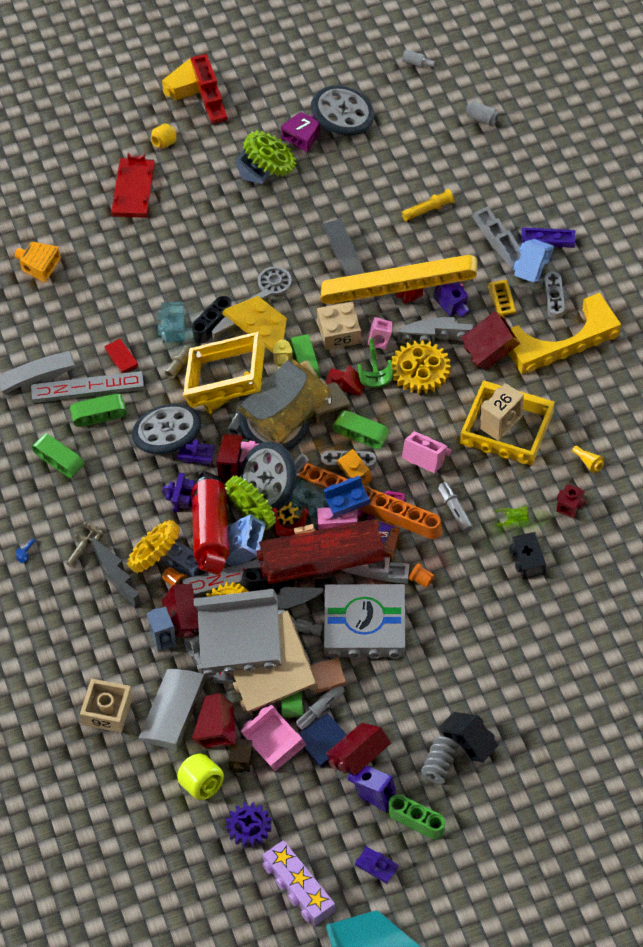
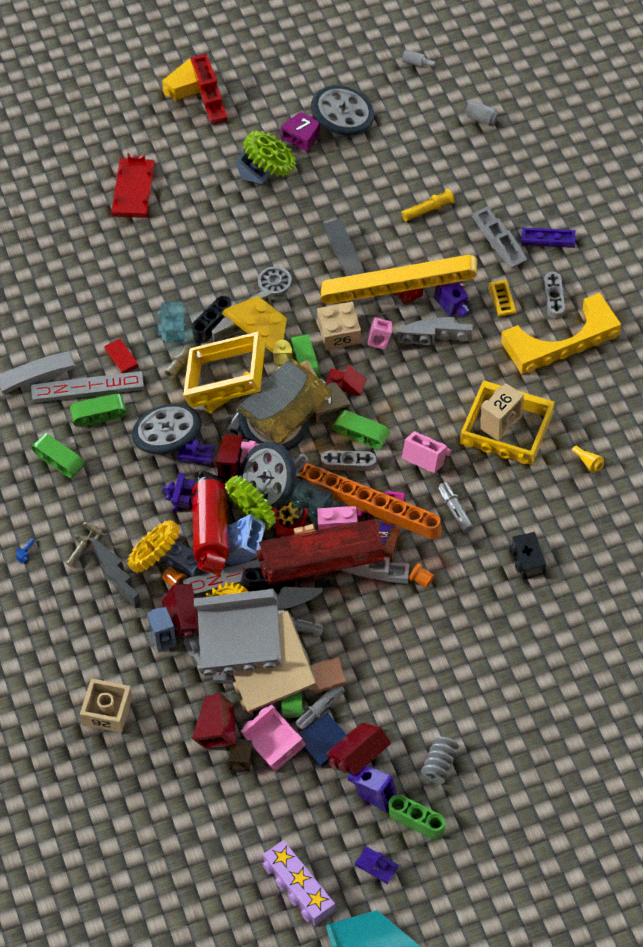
(38, 260): light orange torso -> none
(163, 136): yellow head -> none
(172, 708): light grey slope -> none
(200, 776): neon yellow head -> none
(253, 832): dark purple gear -> none
(346, 496): blue bracket -> none
(353, 466): light orange torso -> none
(364, 621): light grey panel -> none
(368, 378): bright green helmet -> none
(410, 369): yellow gear -> none
(470, 735): black brick -> none
(490, 341): dark red brick -> none
(513, 515): clear neon green piece -> none
(532, 259): light blue brick -> none
(570, 501): dark red brick -> none

